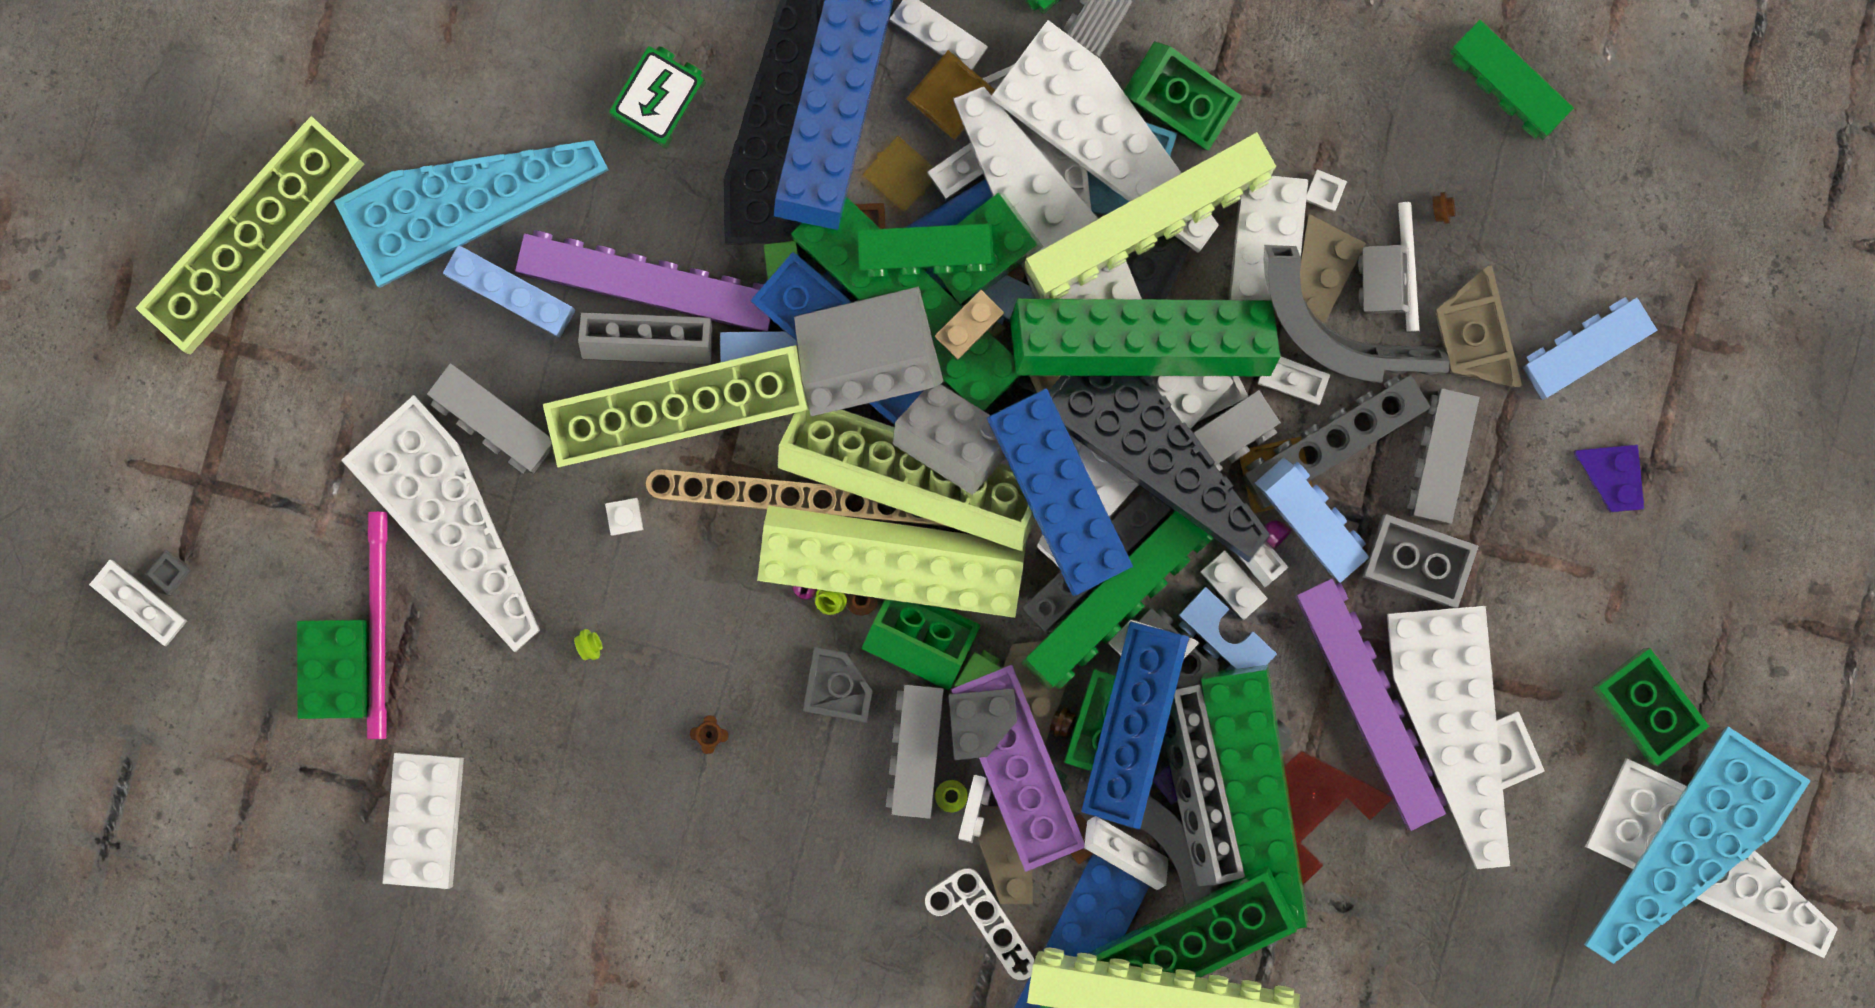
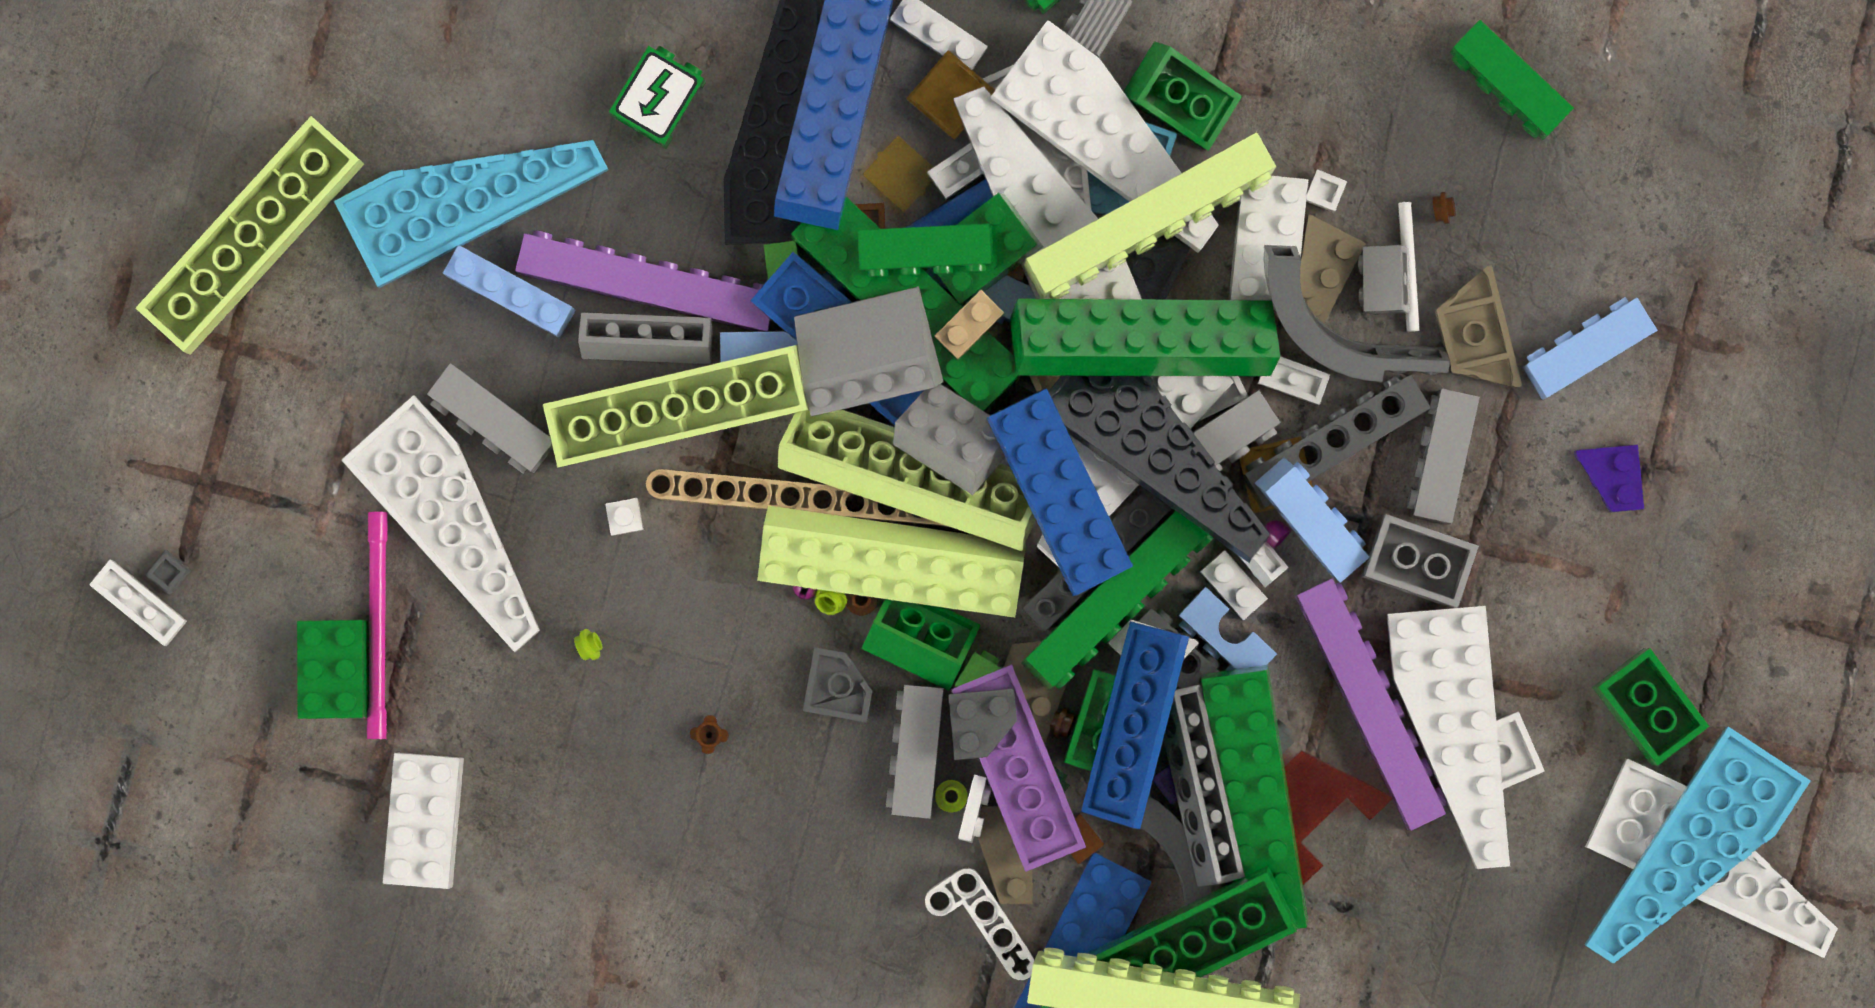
(1126, 853): white plate -> none

